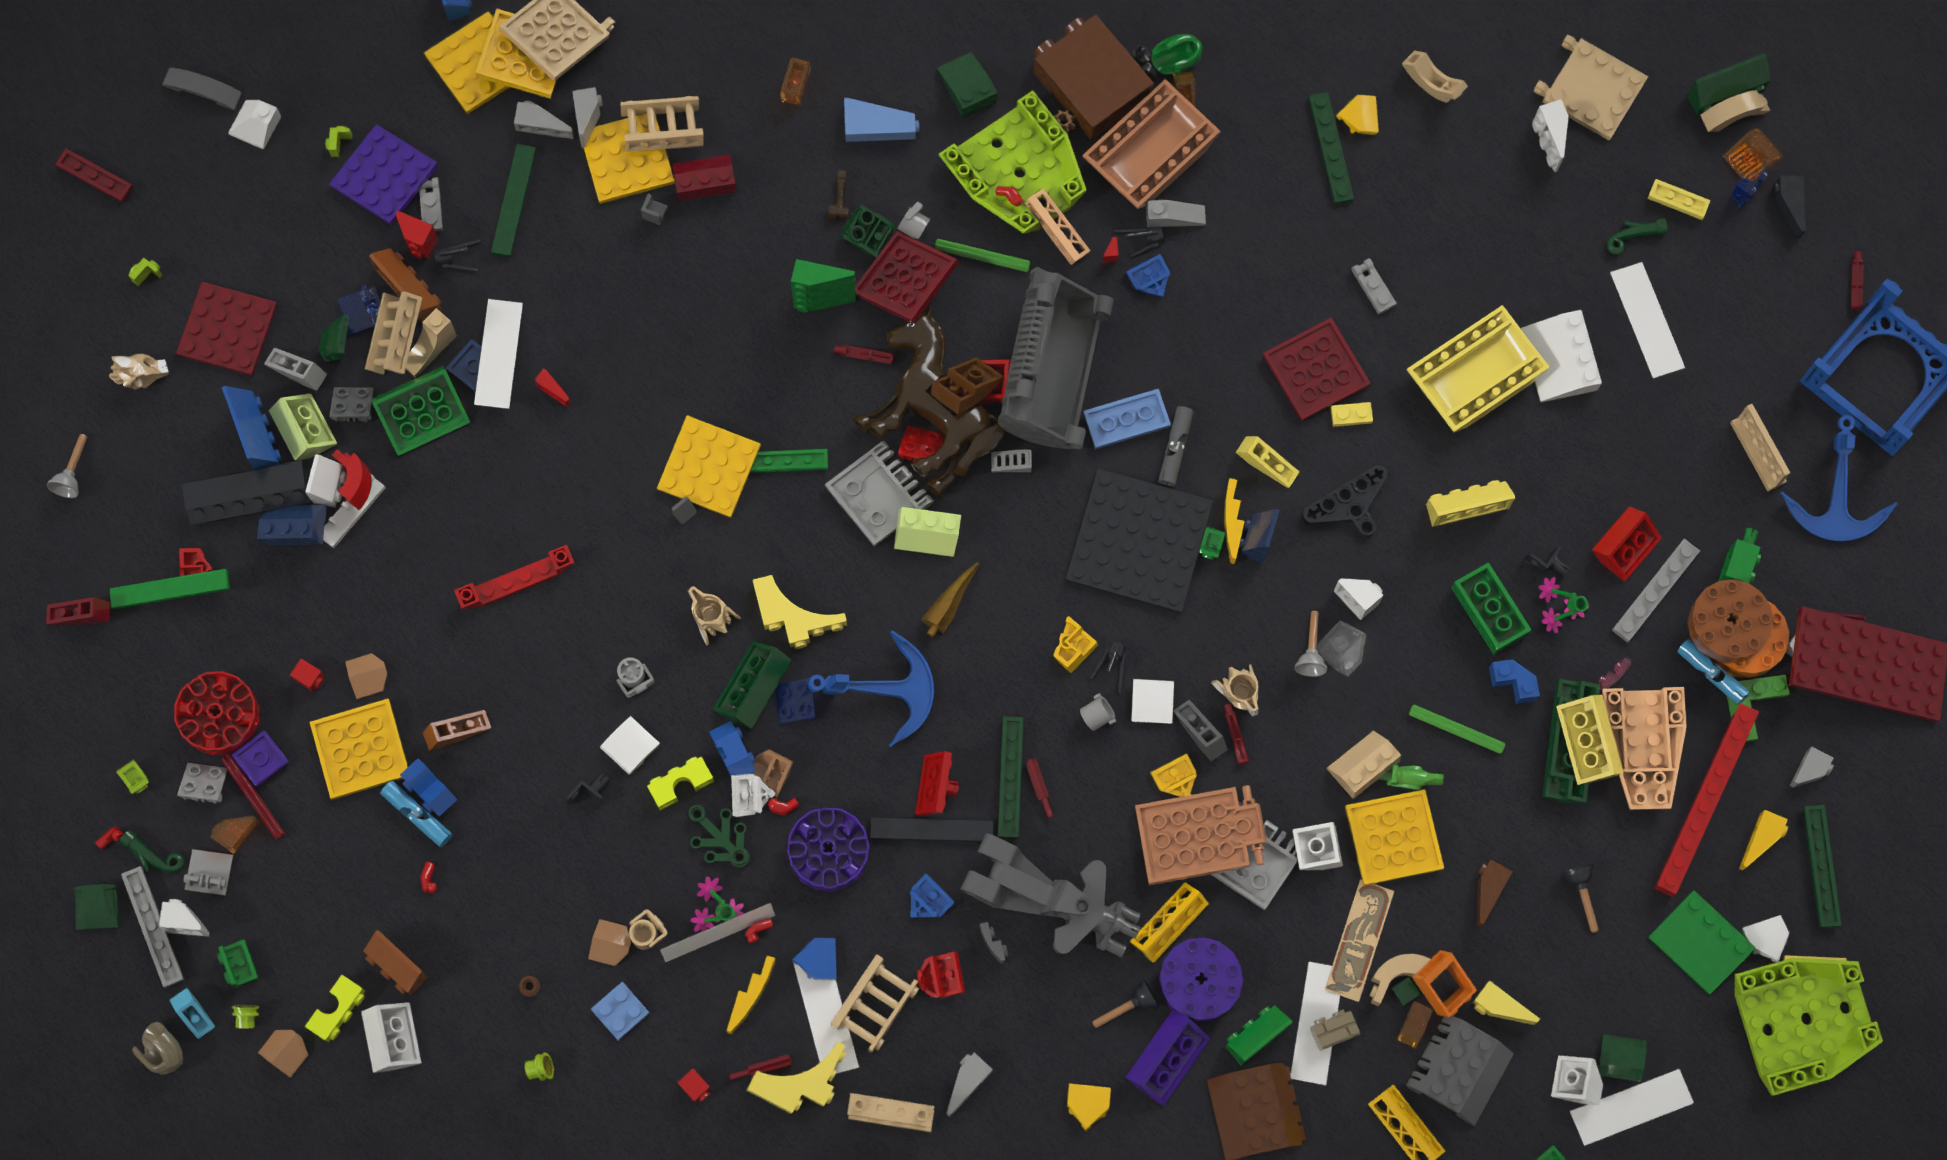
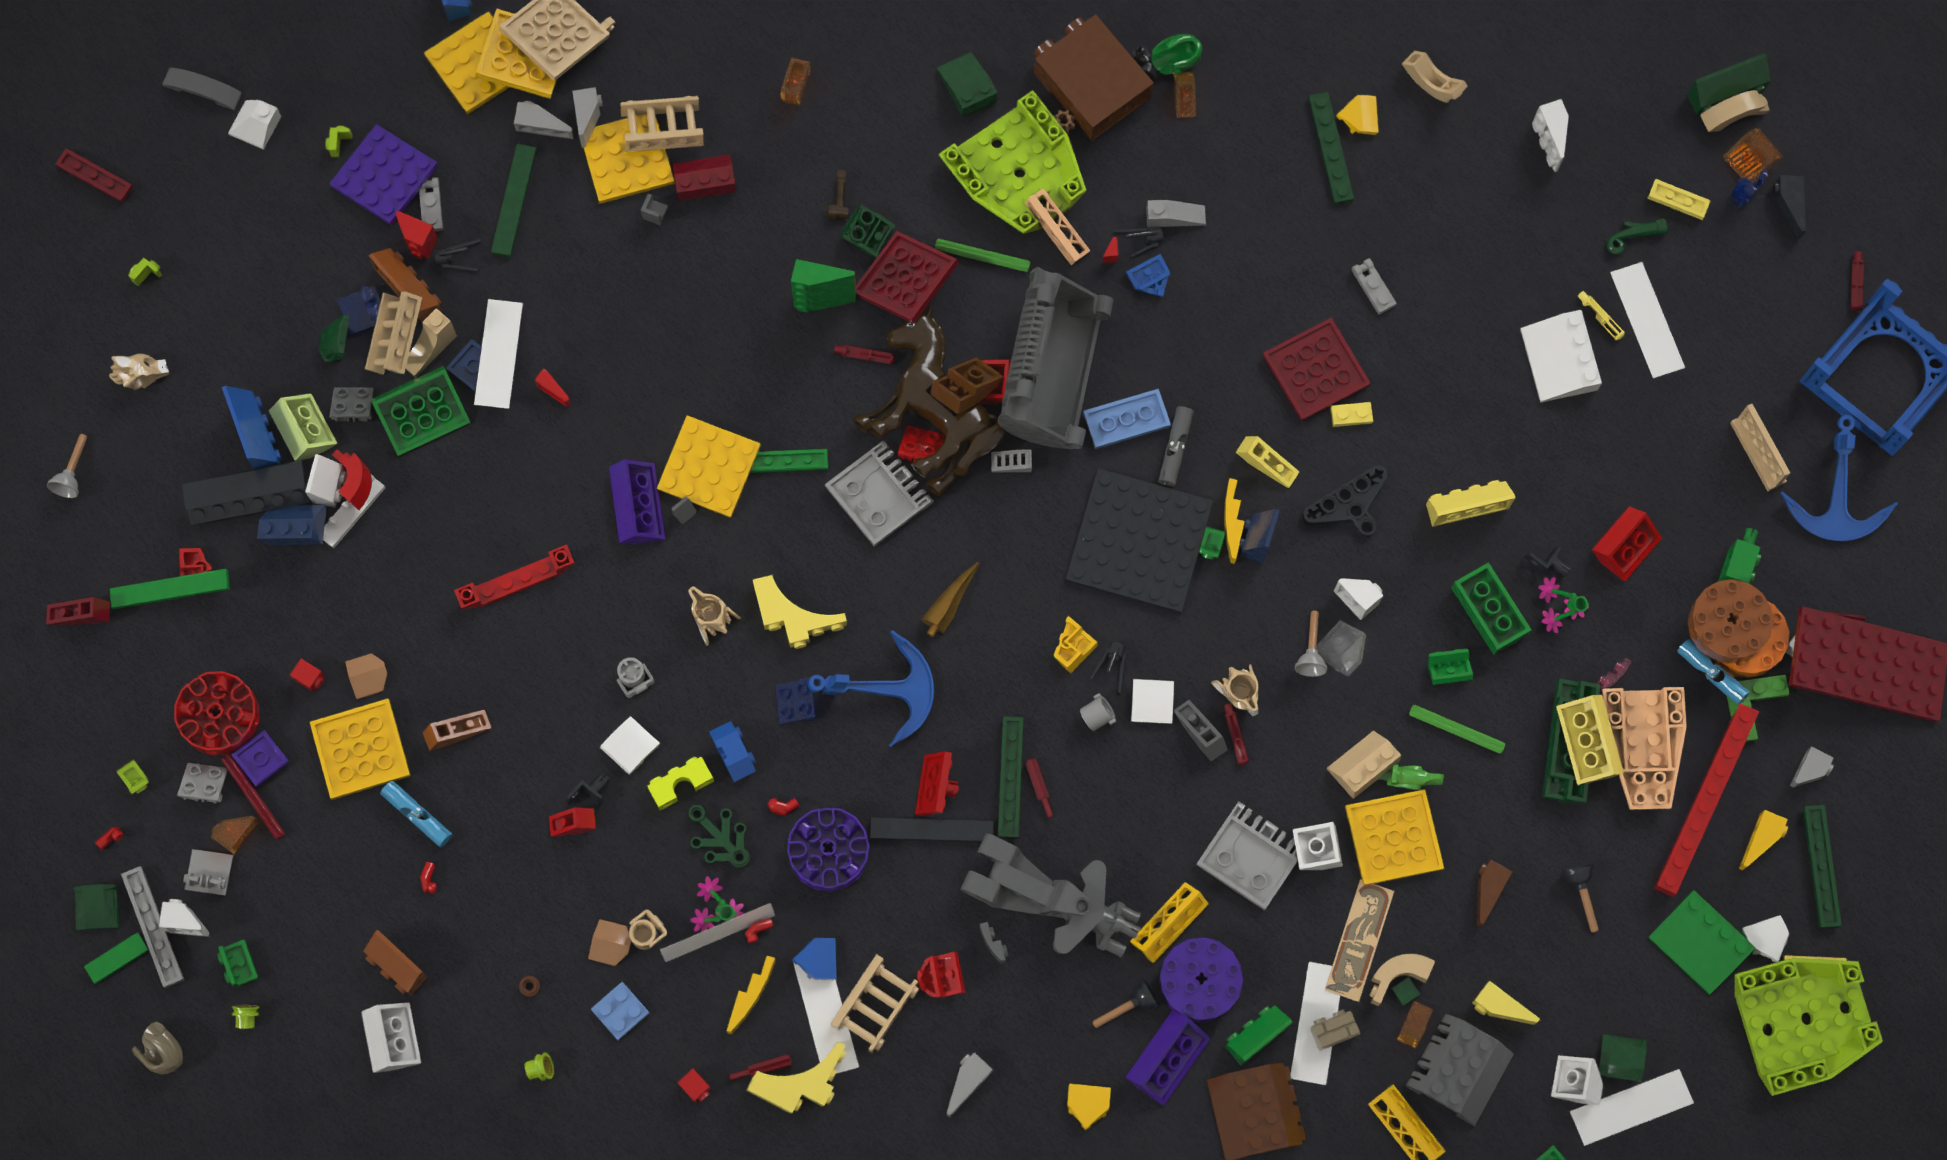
(116, 958): none -> green tile
(145, 855): dark green plant -> none
(192, 1013): medium azure slope -> none
(227, 329): dark red plate -> none
(285, 1051): medium nougat slope -> none
(296, 368): light grey slope -> none
(328, 1025): neon yellow arch -> none
(428, 787): blue brick -> none
(572, 821): none -> red slope
(636, 502): none -> dark purple slope
(749, 794): white slope -> none
(752, 684): dark green slope -> none
(772, 770): medium nougat slope -> none
(876, 122): medium blue slope -> none
(890, 1112): tan fence -> none
(914, 222): light grey piece -> none
(927, 531): yellowish green slope -> none
(929, 899): blue slope -> none
(1011, 194): red arm -> none
(1152, 145): nougat slope -> none
(1176, 776): yellow slope -> none
(1200, 834): nougat plate -> none
(1432, 970): orange window -> none
(1450, 666): none -> green bracket
(1478, 369): light yellow slope -> none
(1512, 673): blue brick -> none
(1594, 87): tan plate -> none
(1601, 315): none -> light yellow piece
(1655, 590): light grey plate -> none

